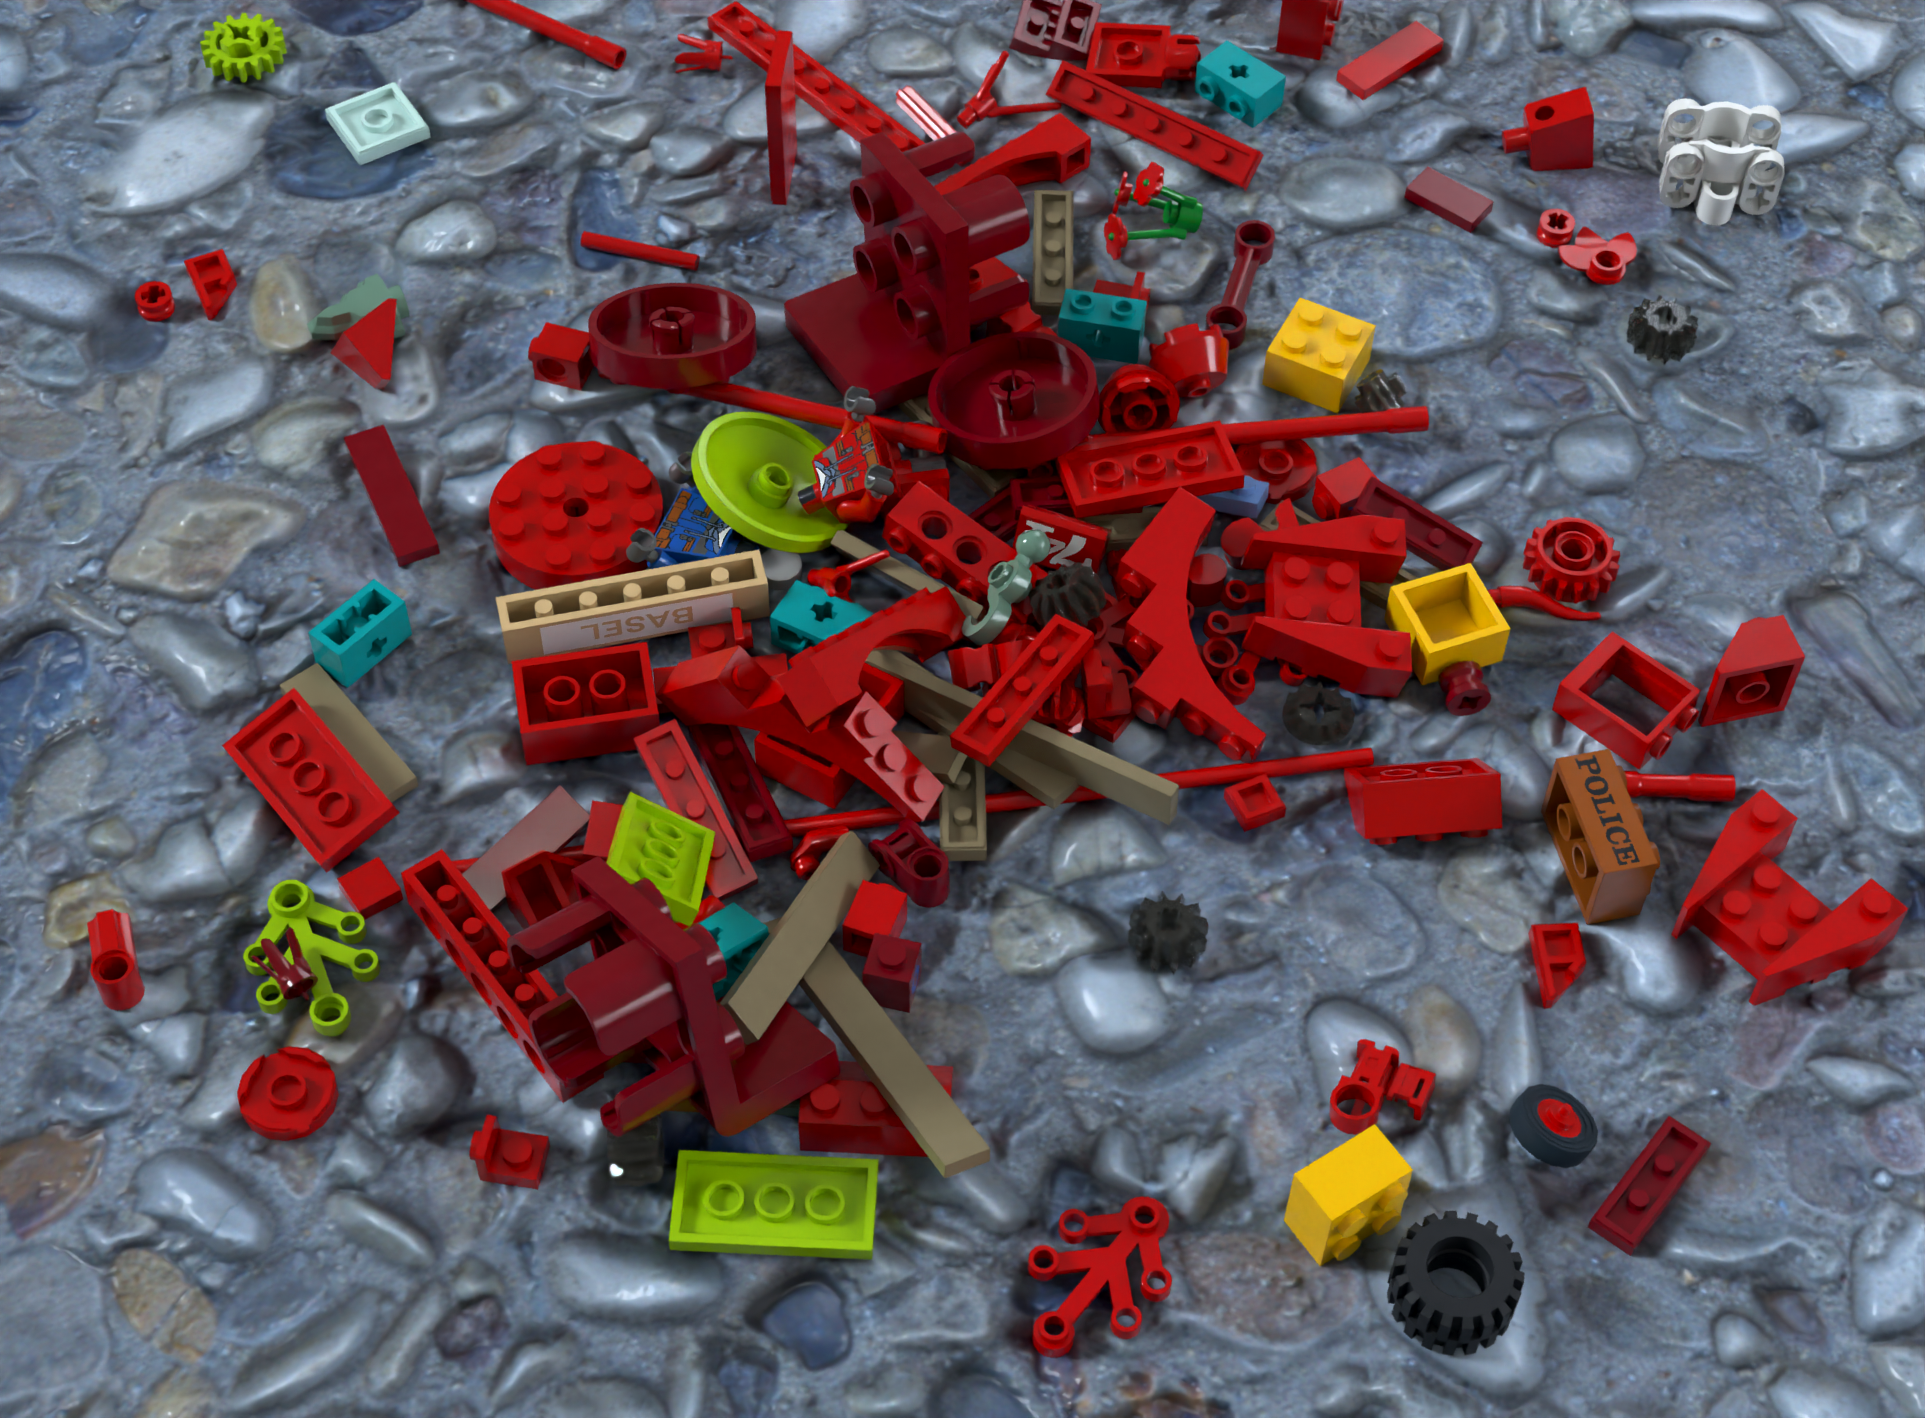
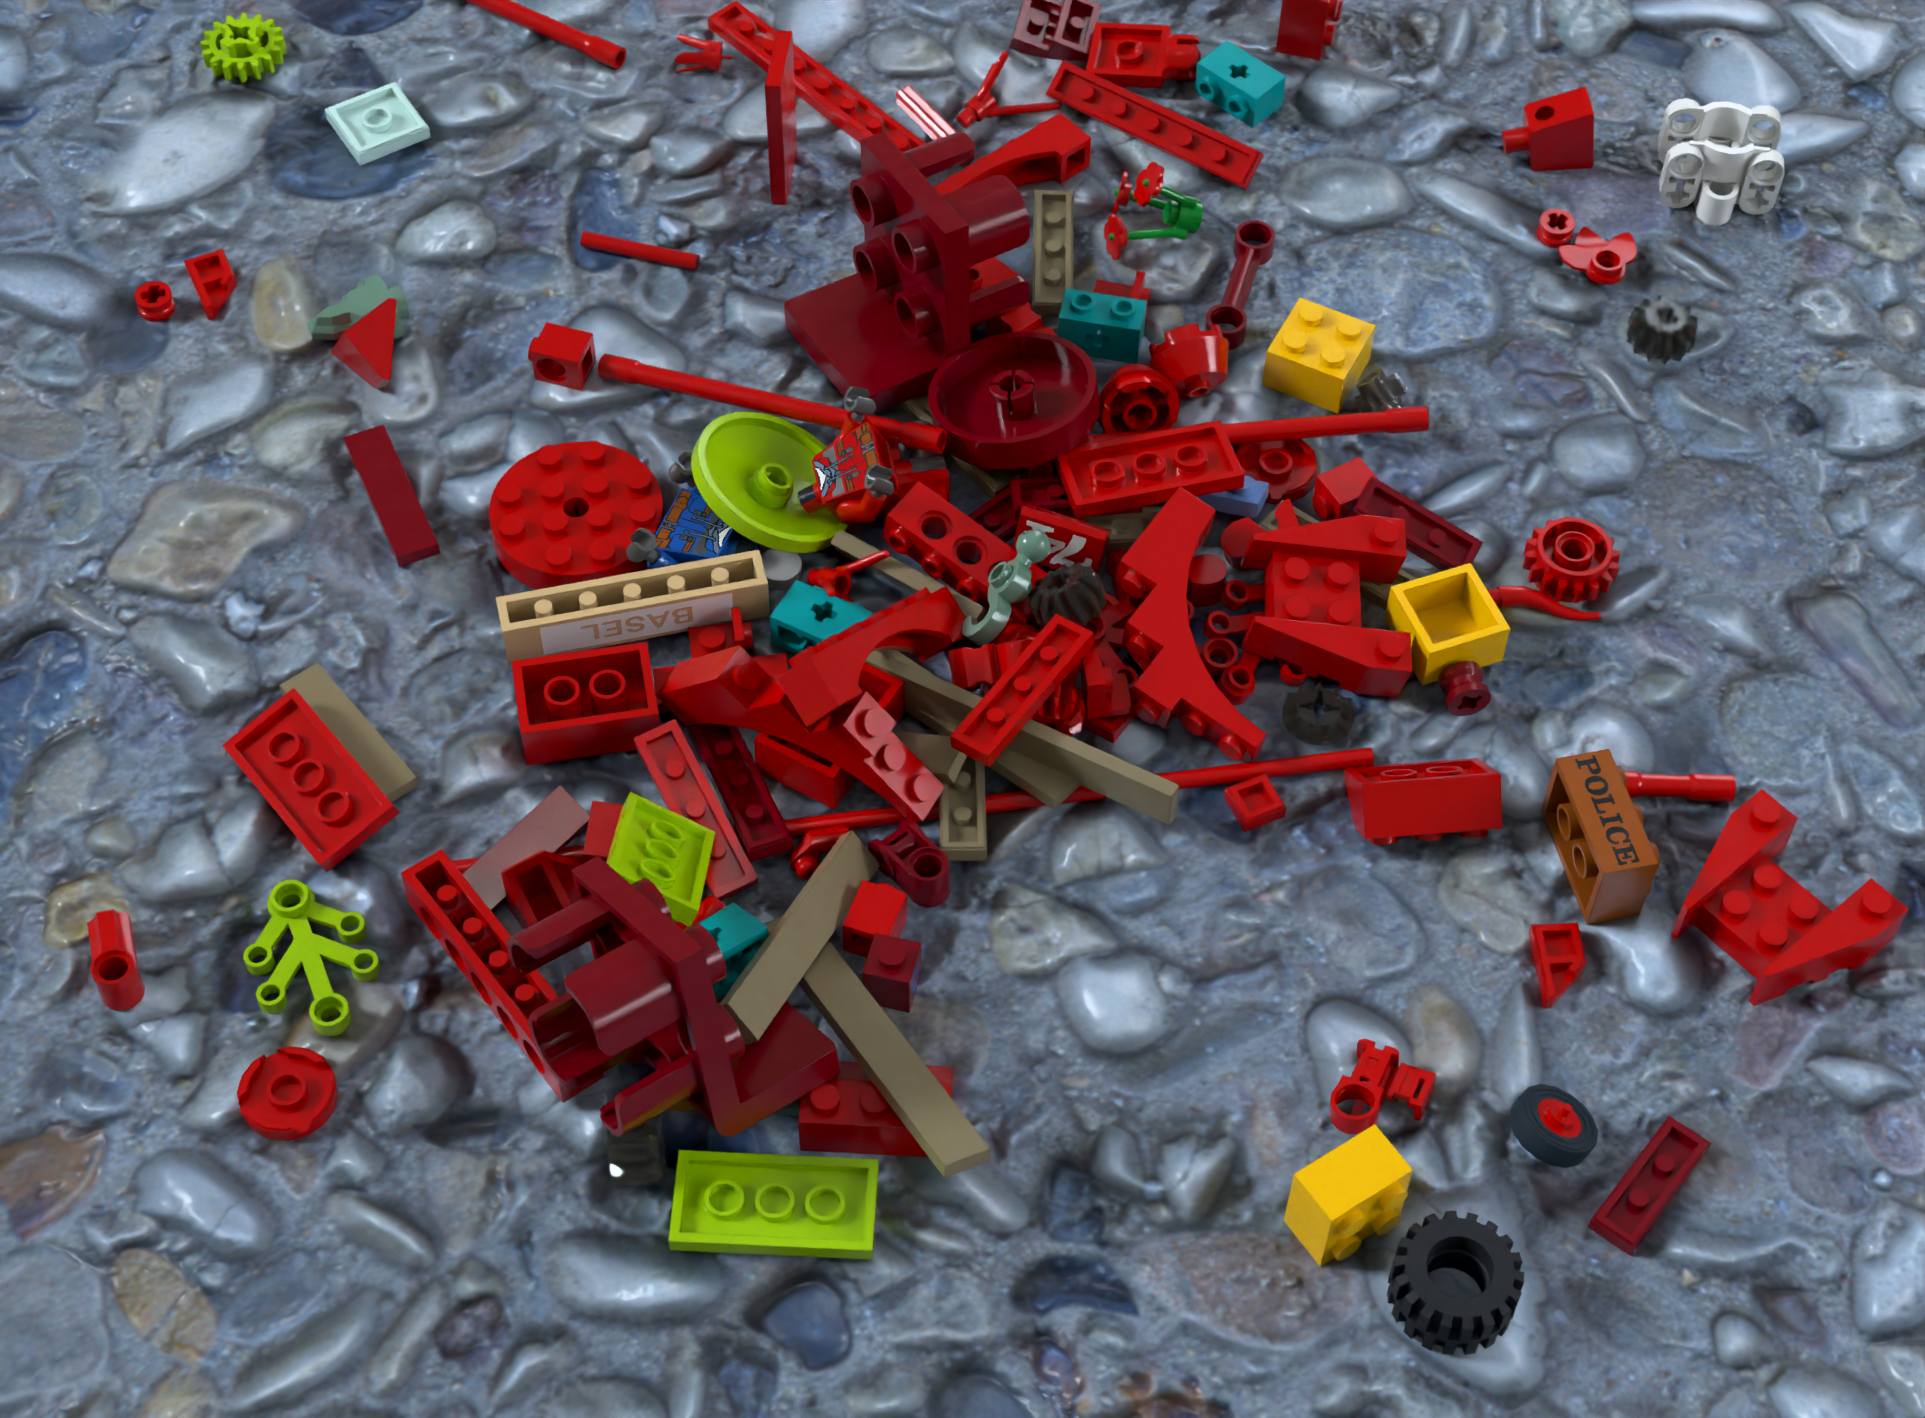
(292, 979): dark red piece -> none
(360, 633): teal brick -> none
(370, 888): red tile -> none
(509, 1155): red bracket -> none
(672, 336): dark red piece -> none
(1104, 1267): red plant -> none
(1168, 932): clear smoke gear -> none
(1389, 60): red tile -> none
(1448, 199): tile -> none
(1644, 675): red window -> none
(1754, 672): red slope -> none

